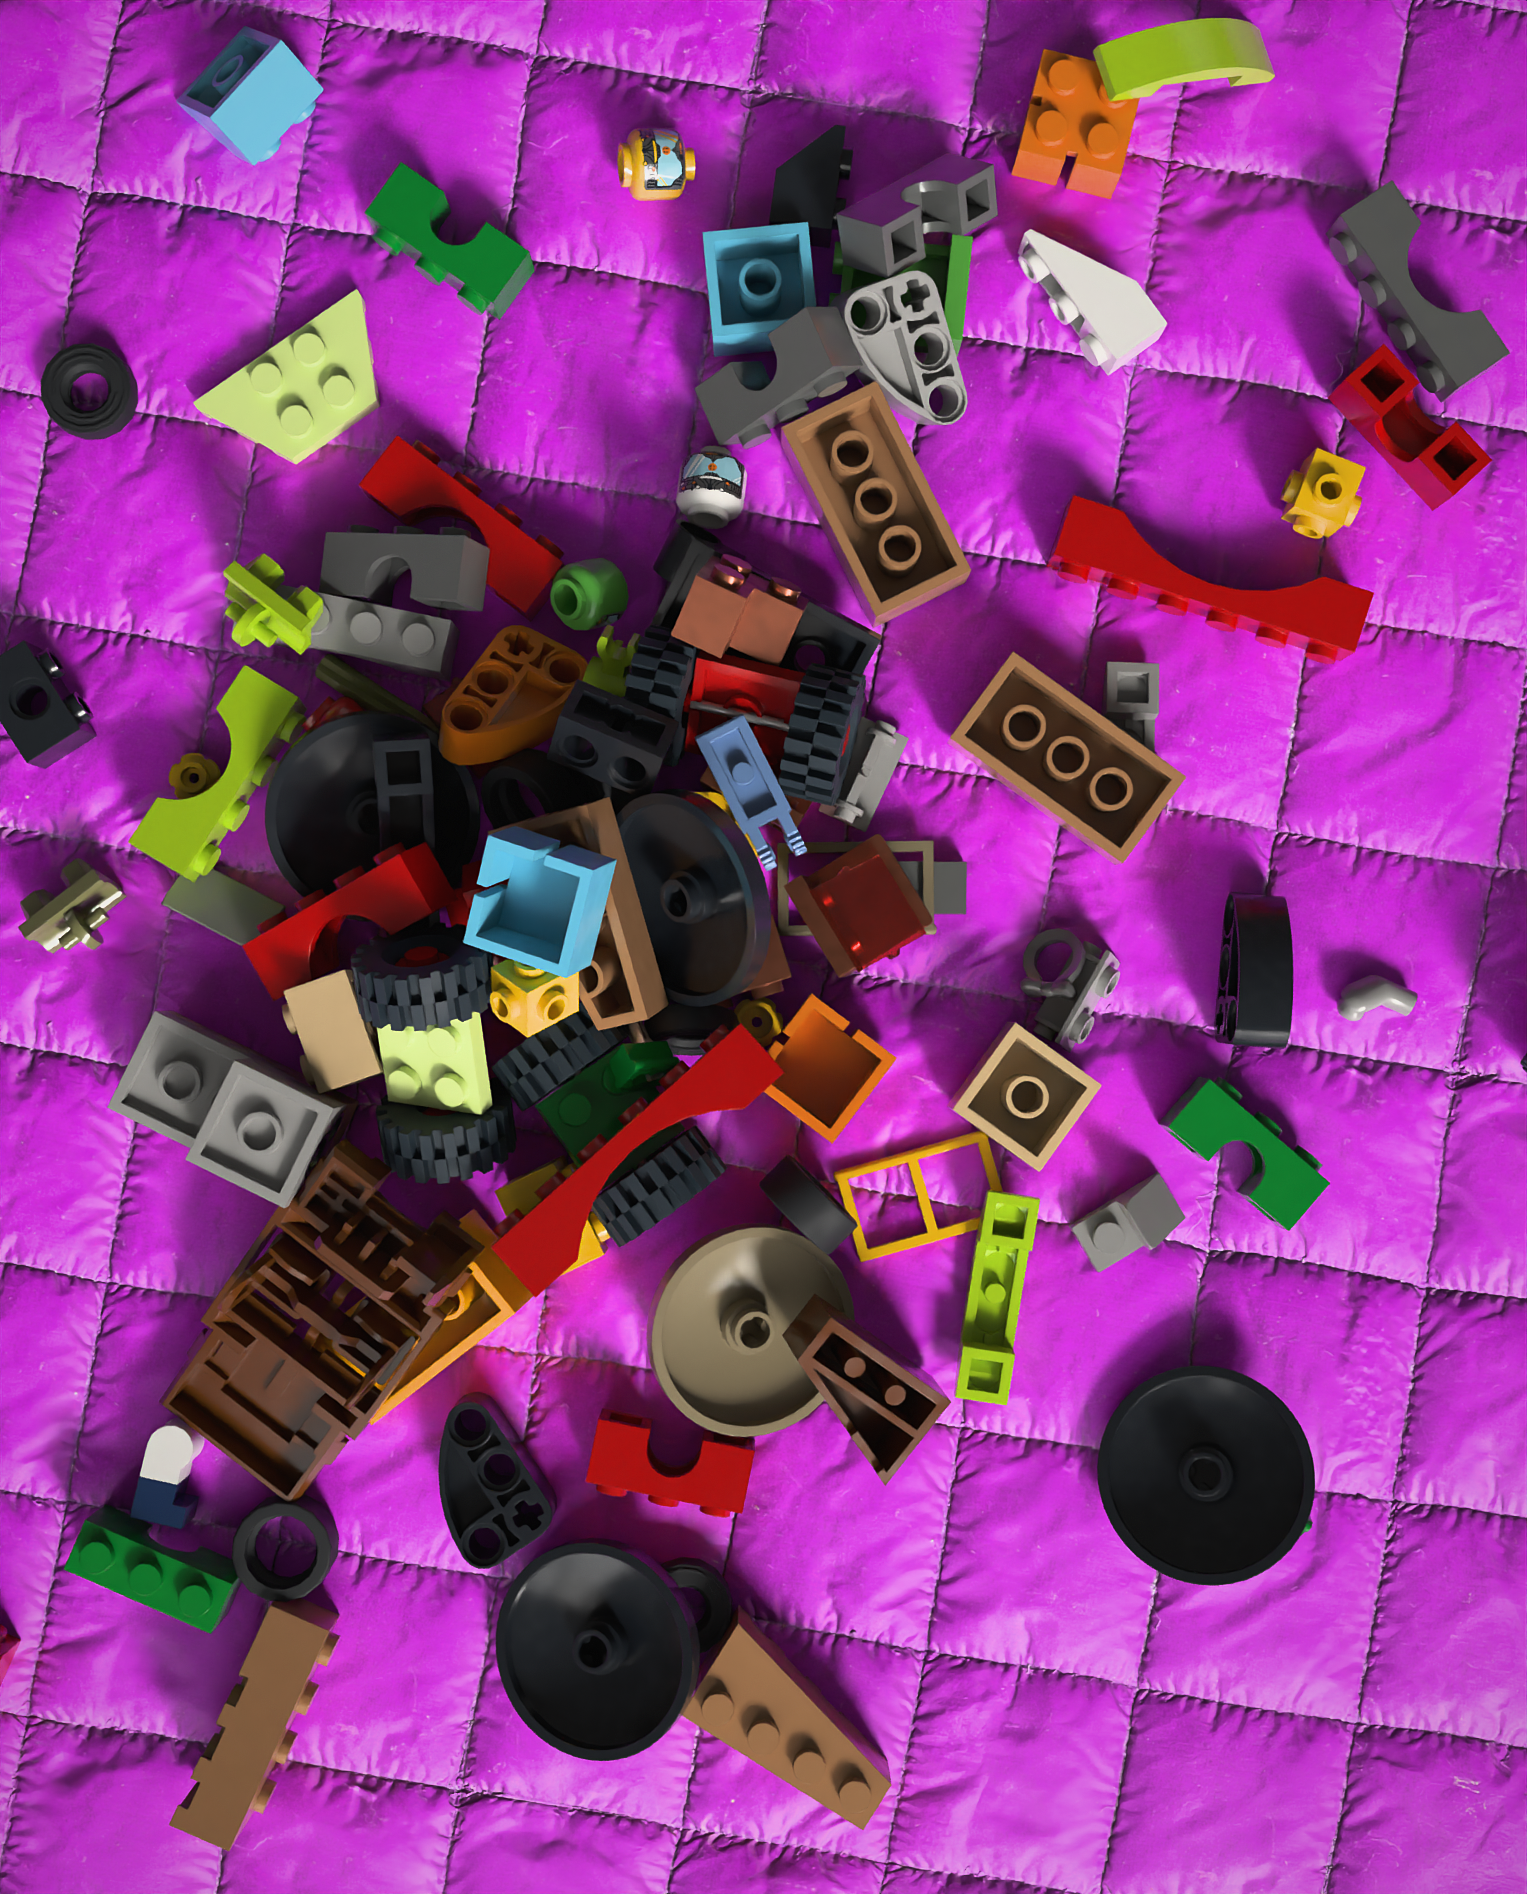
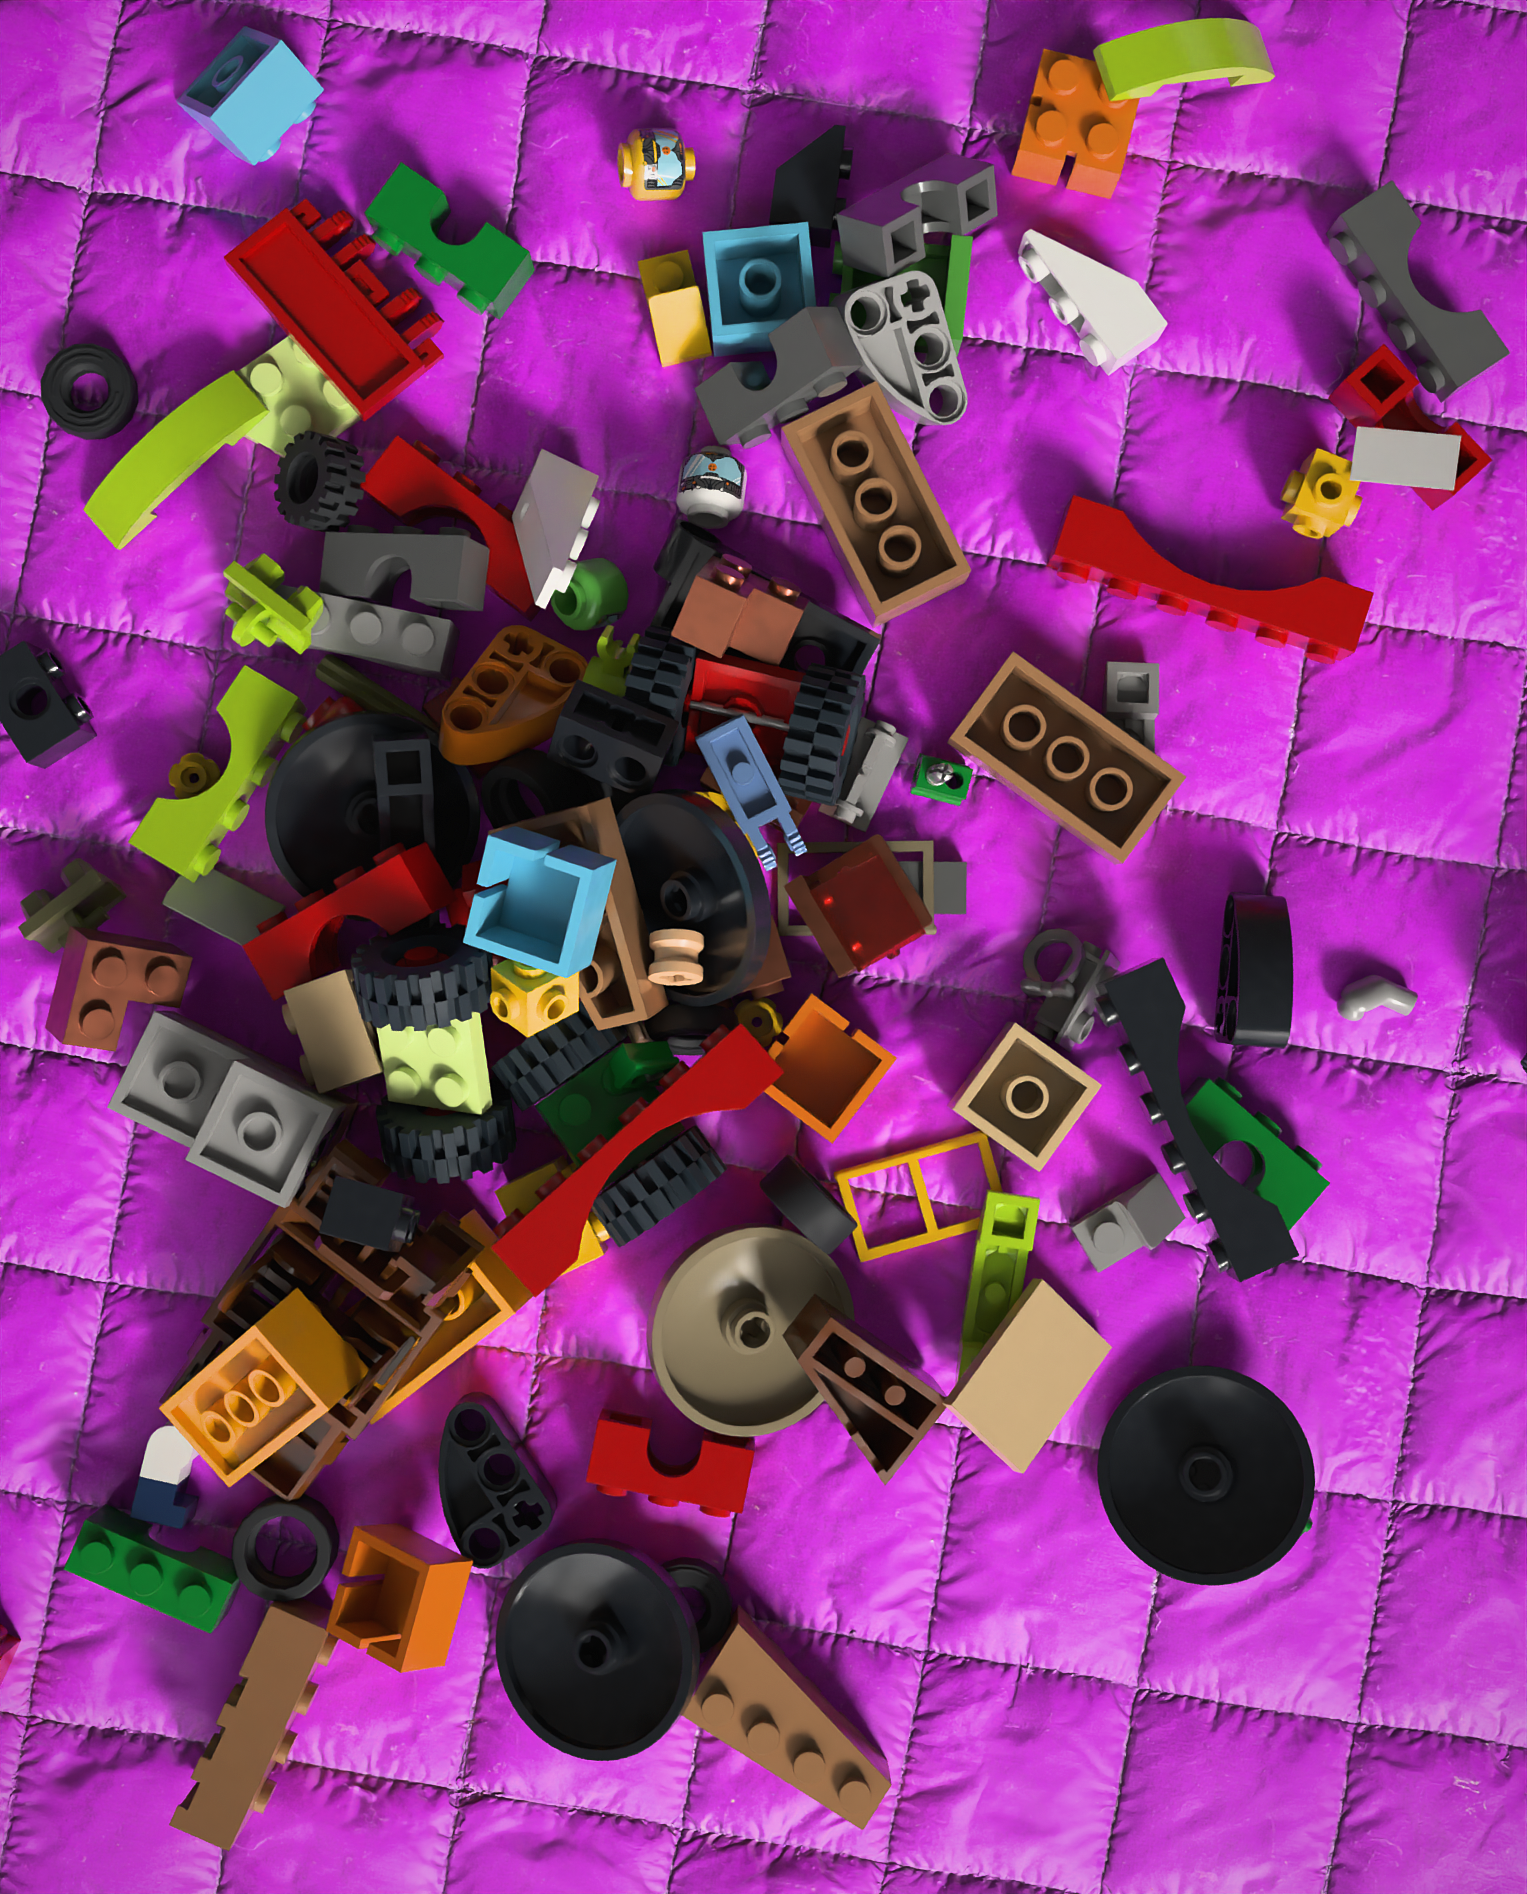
(100, 977): none -> copper brick
(171, 454): none -> lime slope
(265, 1388): none -> light orange slope
(319, 482): none -> black tyre
(332, 306): none -> red hinge
(370, 1215): none -> black brick
(413, 1610): none -> orange piece
(549, 522): none -> white slope
(675, 308): none -> yellow slope
(676, 957): none -> light nougat wheel
(931, 776): none -> green piece
(1027, 1375): none -> tan tile
(1148, 1016): none -> black arch
(1405, 458): none -> white sticker

